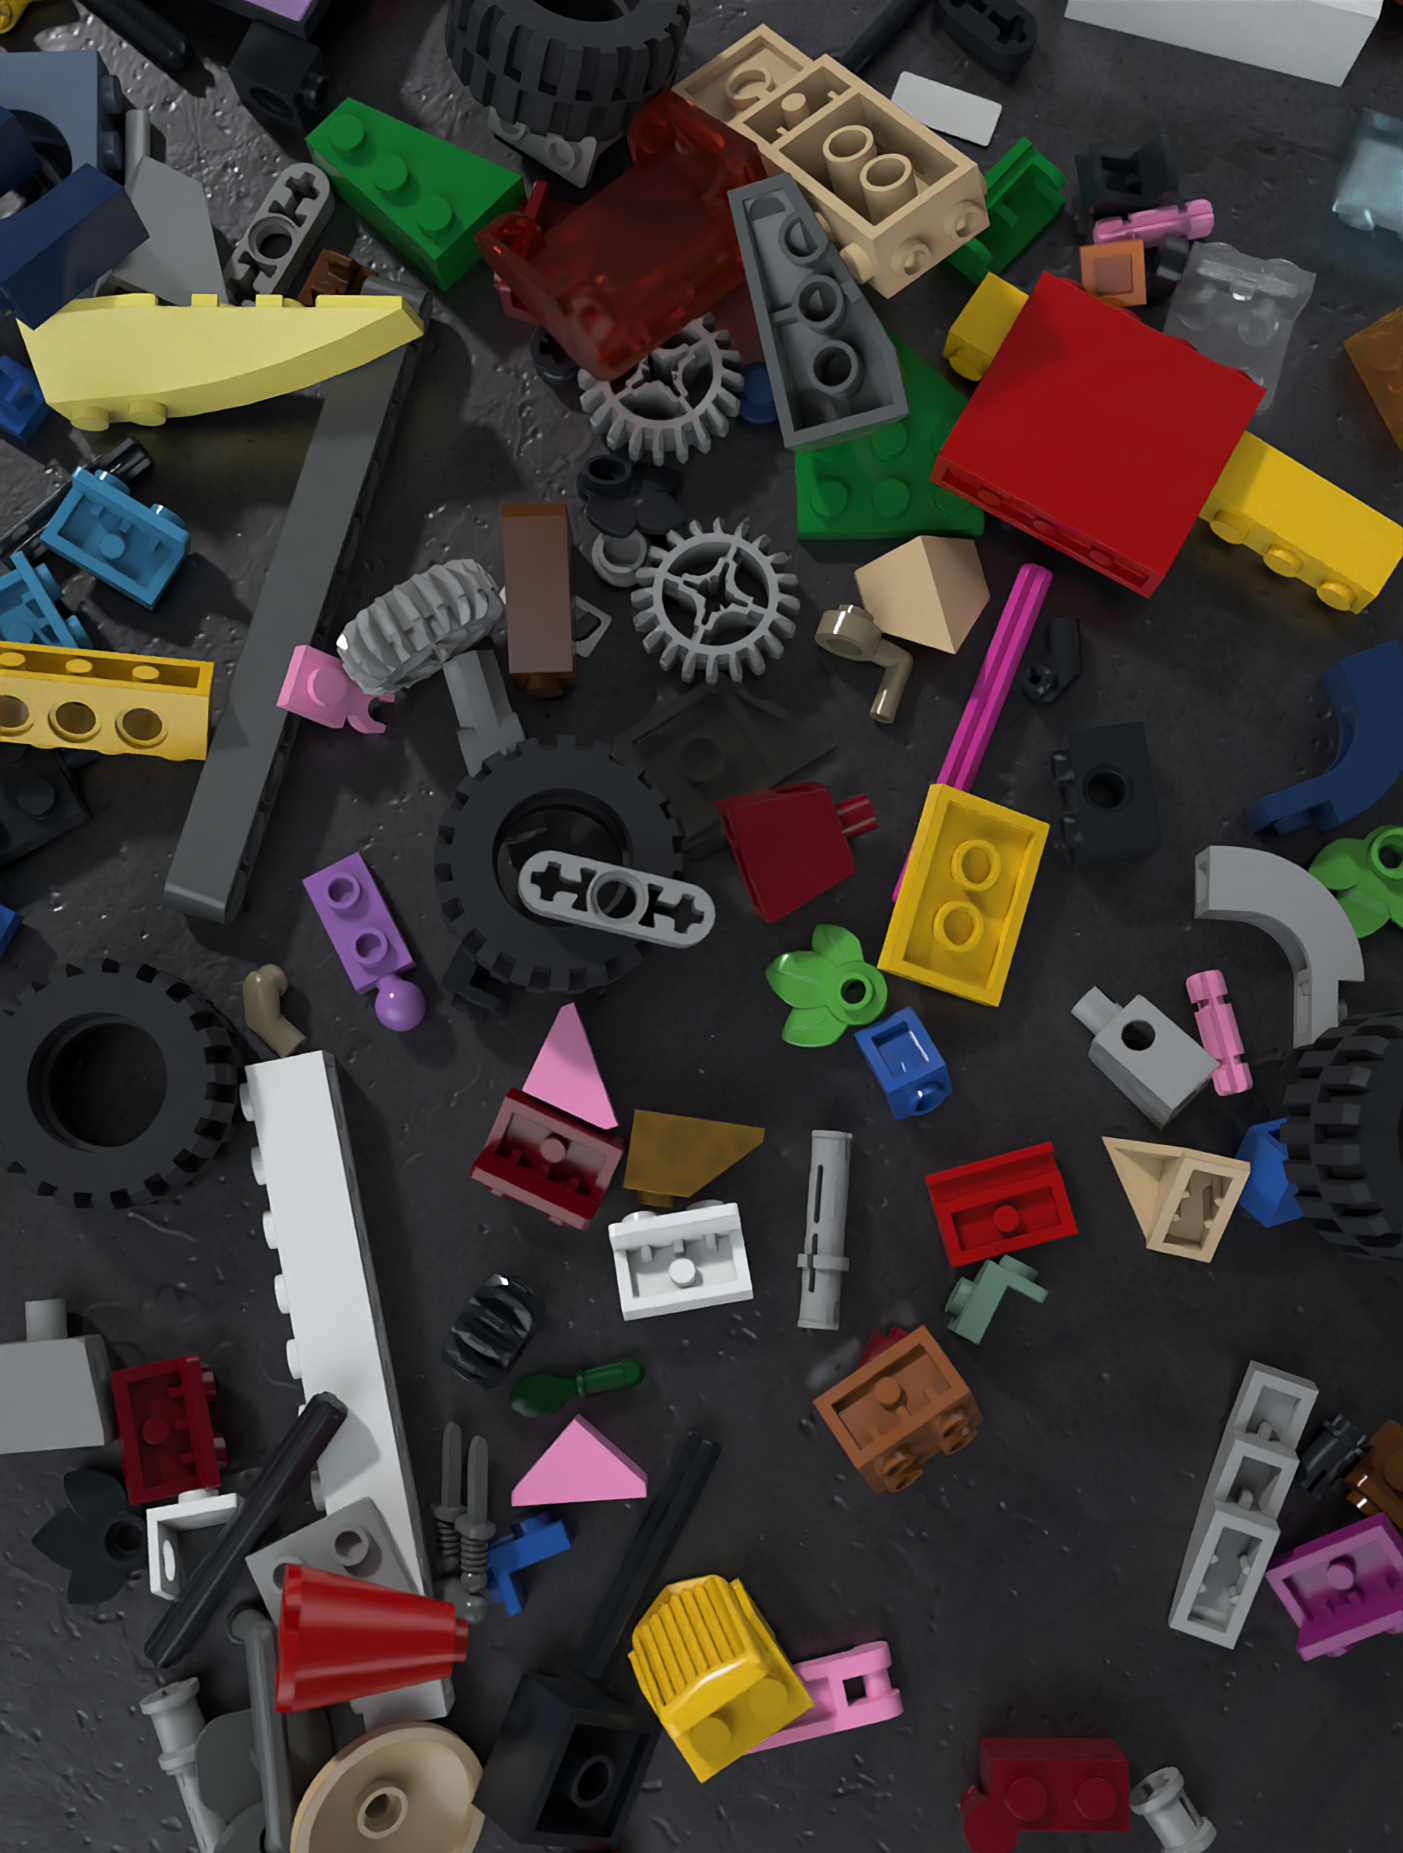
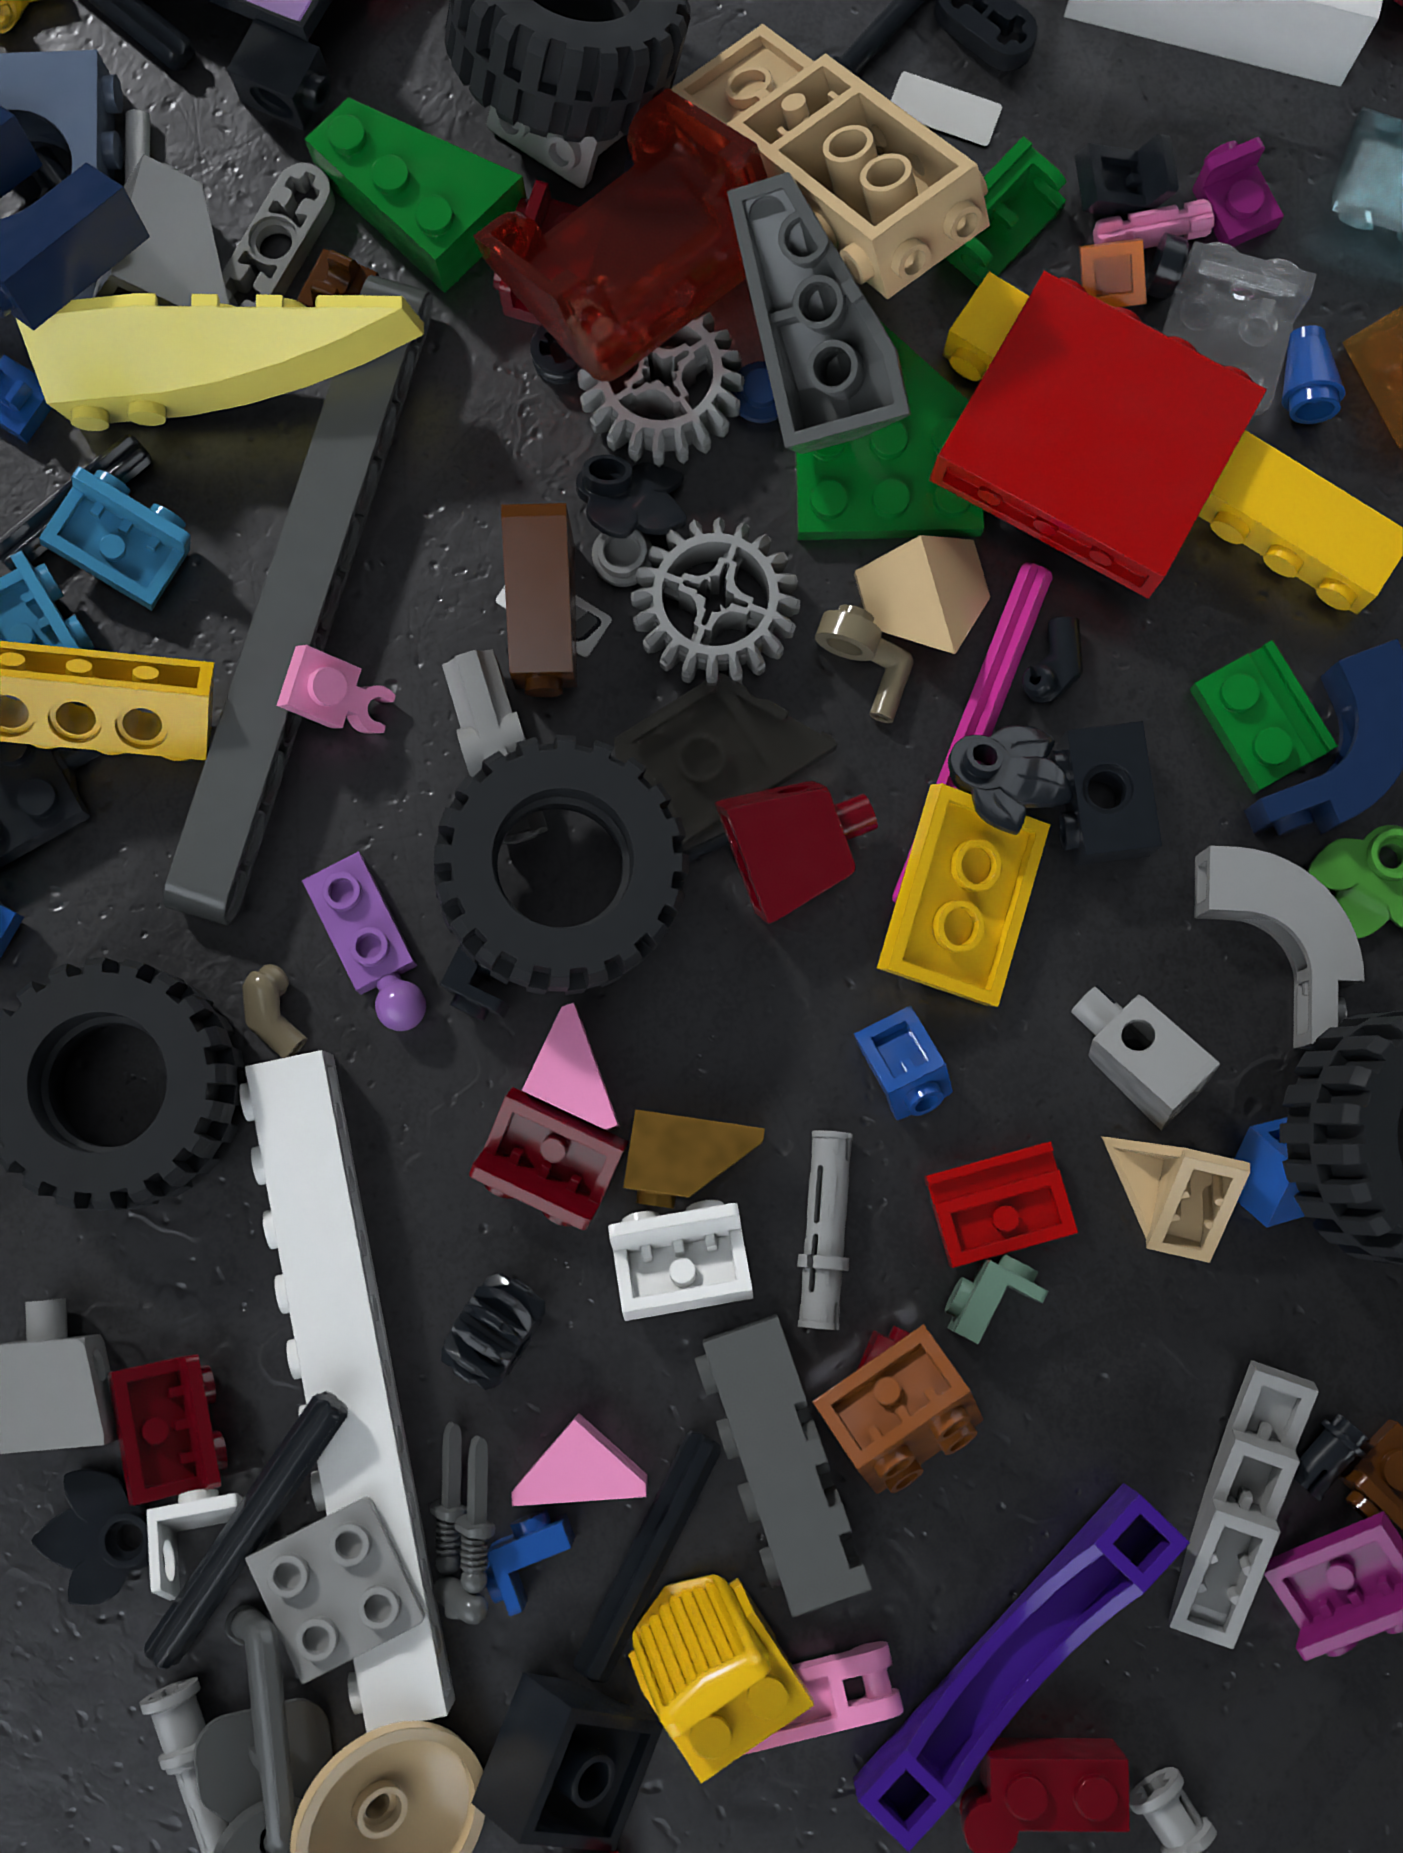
(358, 1639): red cone -> none
(420, 626): light grey gear -> none
(546, 1394): dark green piece -> none
(570, 873): light grey beam -> none
(784, 1465): none -> dark grey wedge
(817, 988): bright green plate -> none
(949, 1733): none -> dark purple arch
(1015, 775): none -> black plate
(1219, 1032): bright pink axle -> none
(1237, 192): none -> magenta bracket
(1263, 717): none -> green plate
(1311, 377): none -> blue cone

